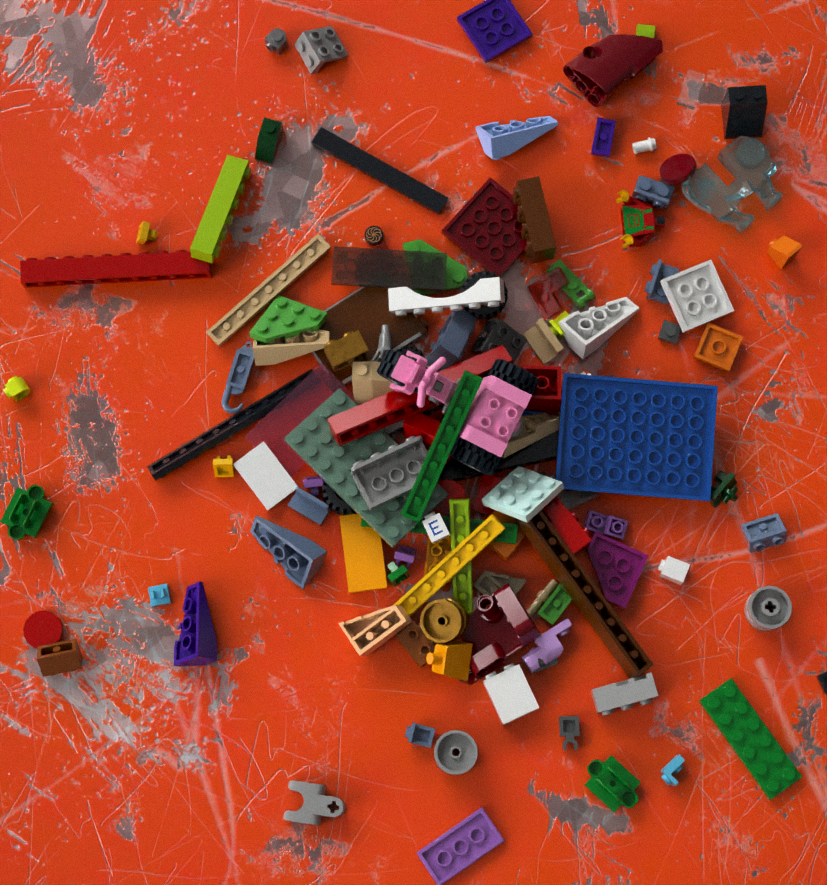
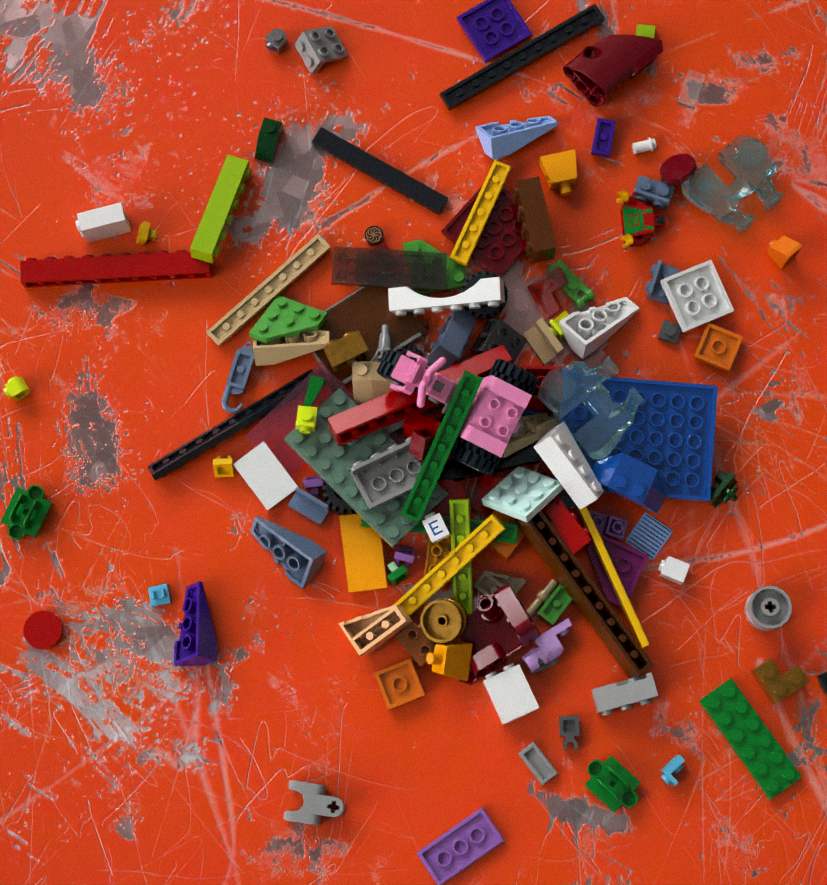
(59, 657): dark orange brick -> none
(103, 222): none -> white brick
(306, 419): none -> neon yellow bracket
(314, 387): none -> green slope
(399, 684): none -> orange plate
(420, 735): sand blue bracket -> none
(421, 442): none -> dark red brick
(455, 764): light grey wheel -> none
(480, 213): none -> yellow tile
(522, 57): none -> black plate
(537, 763): none -> light grey tile
(560, 170): none -> light orange torso
(569, 465): none -> white wedge
(575, 383): none -> clear light blue animal
(613, 577): none -> yellow tile
(631, 480): none -> blue wedge
(649, 536): none -> light blue sticker
(744, 111): black slope -> none
(764, 532): sand blue bracket -> none
(778, 685): none -> pearl gold brick

